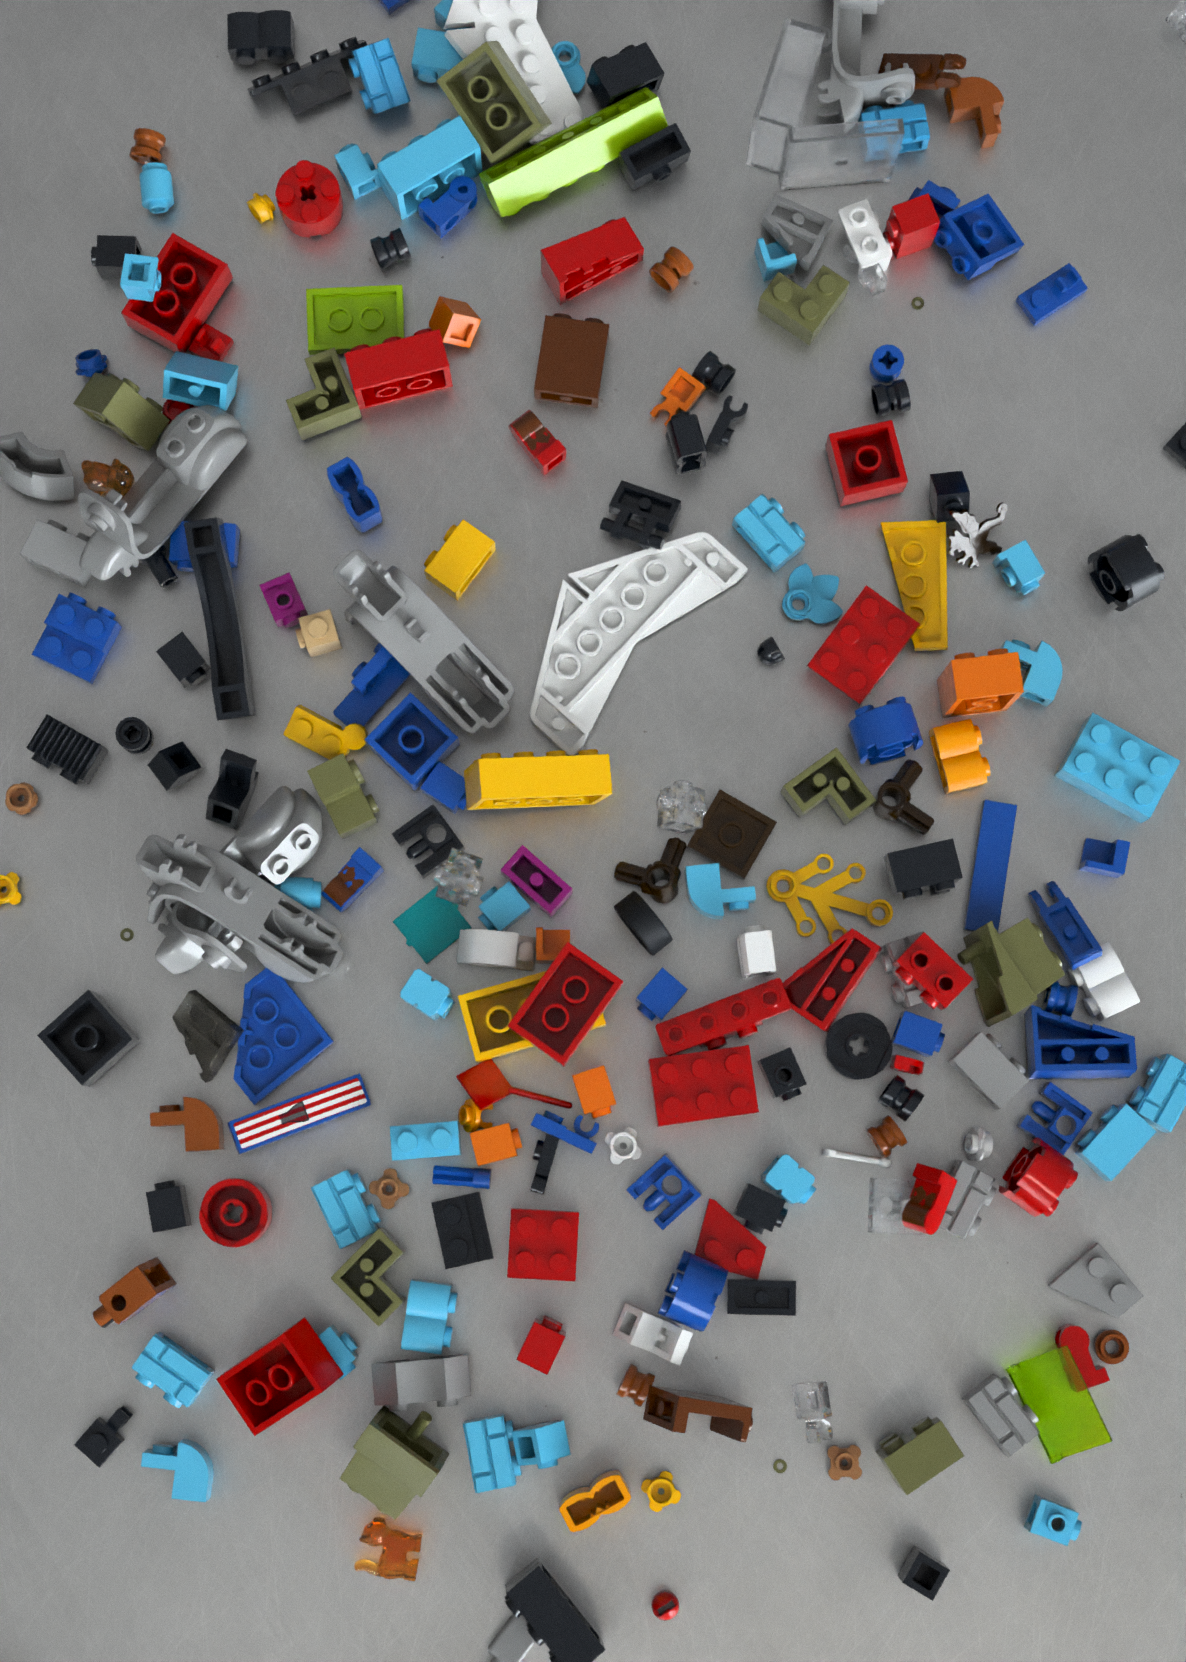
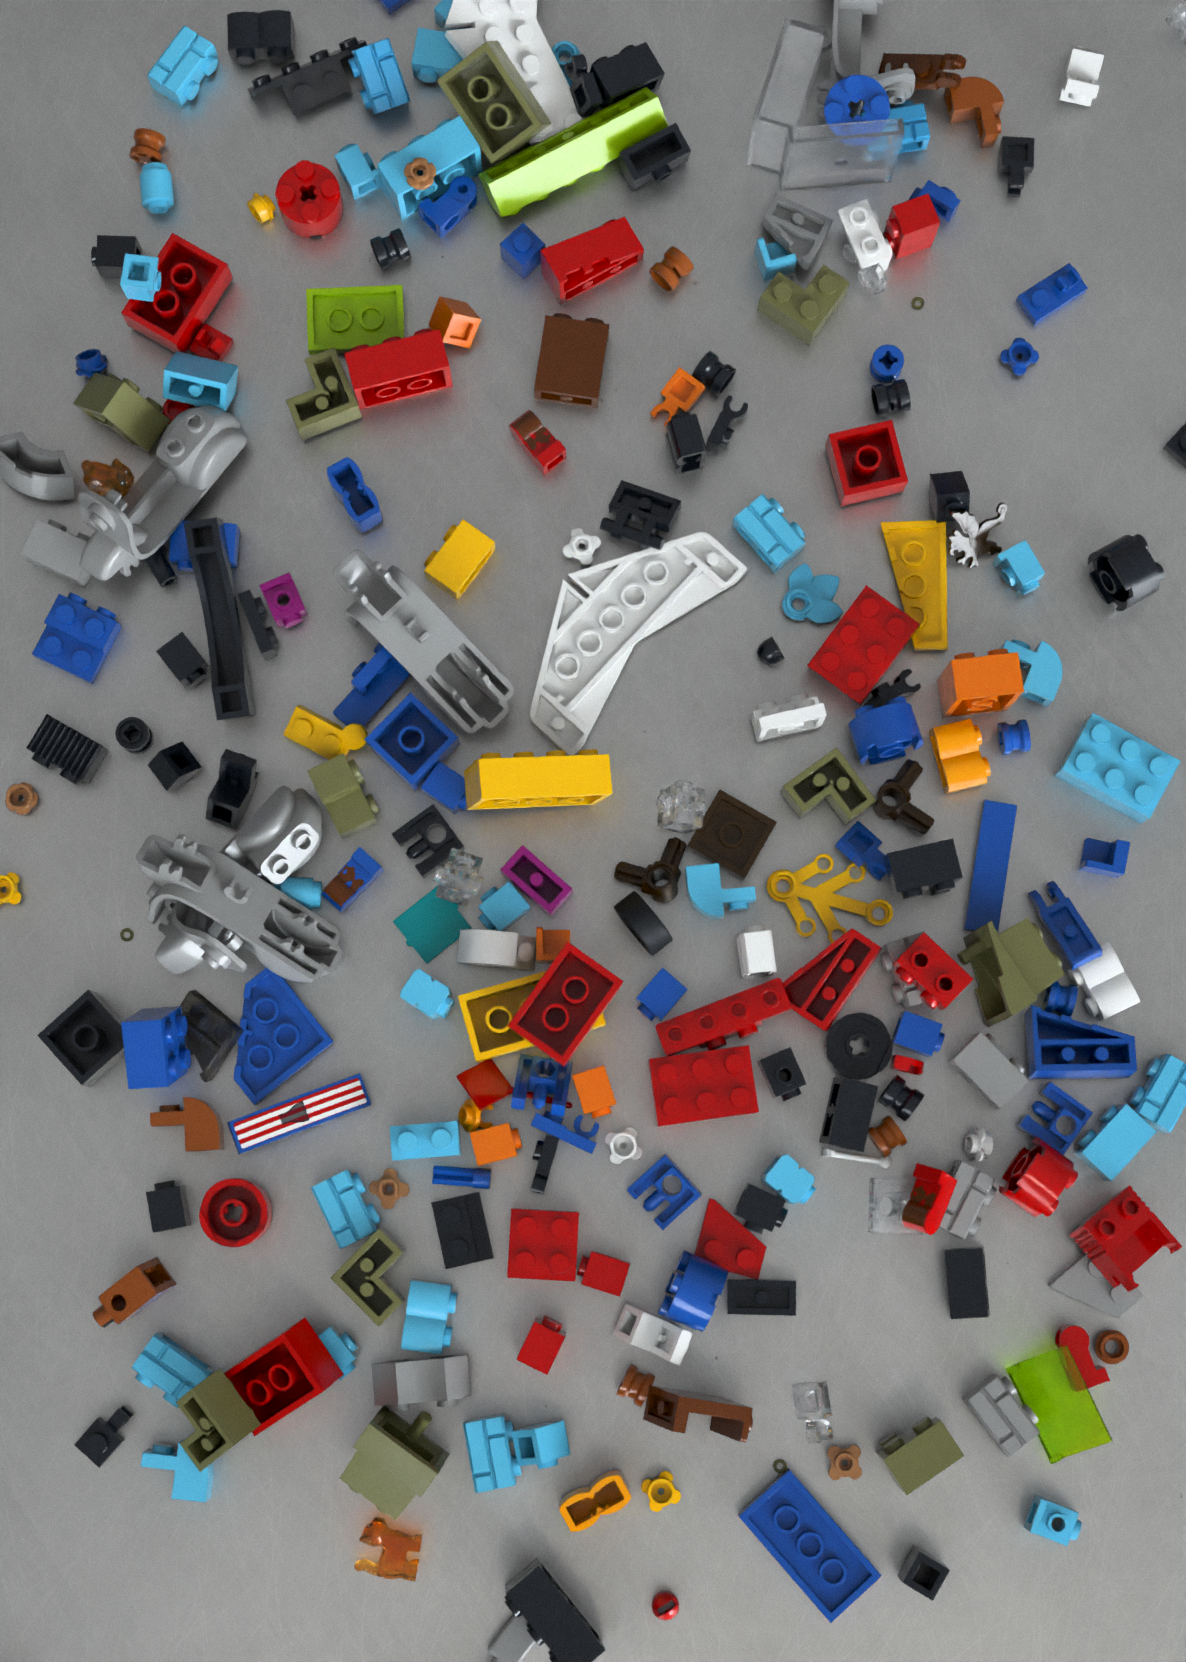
(155, 1047): none -> blue brick
(183, 66): none -> medium azure brick
(218, 1418): none -> olive brick
(254, 611): none -> black plate
(318, 633): tan brick -> none
(422, 181): none -> medium nougat plate
(522, 250): none -> blue brick
(528, 1079): none -> blue brick
(583, 556): none -> white plate
(584, 91): none -> black plate
(603, 1272): none -> red brick
(788, 718): none -> white plate
(809, 1545): none -> blue plate
(848, 1114): none -> black hinge
(854, 89): none -> blue brick
(862, 846): none -> blue plate
(885, 692): none -> black plate
(967, 1283): none -> black hinge
(977, 236): blue plate -> none
(1013, 737): none -> blue wheel
(1017, 159): none -> black plate
(1029, 356): none -> blue plate
(1081, 75): none -> white brick
(1123, 1237): none -> red piece

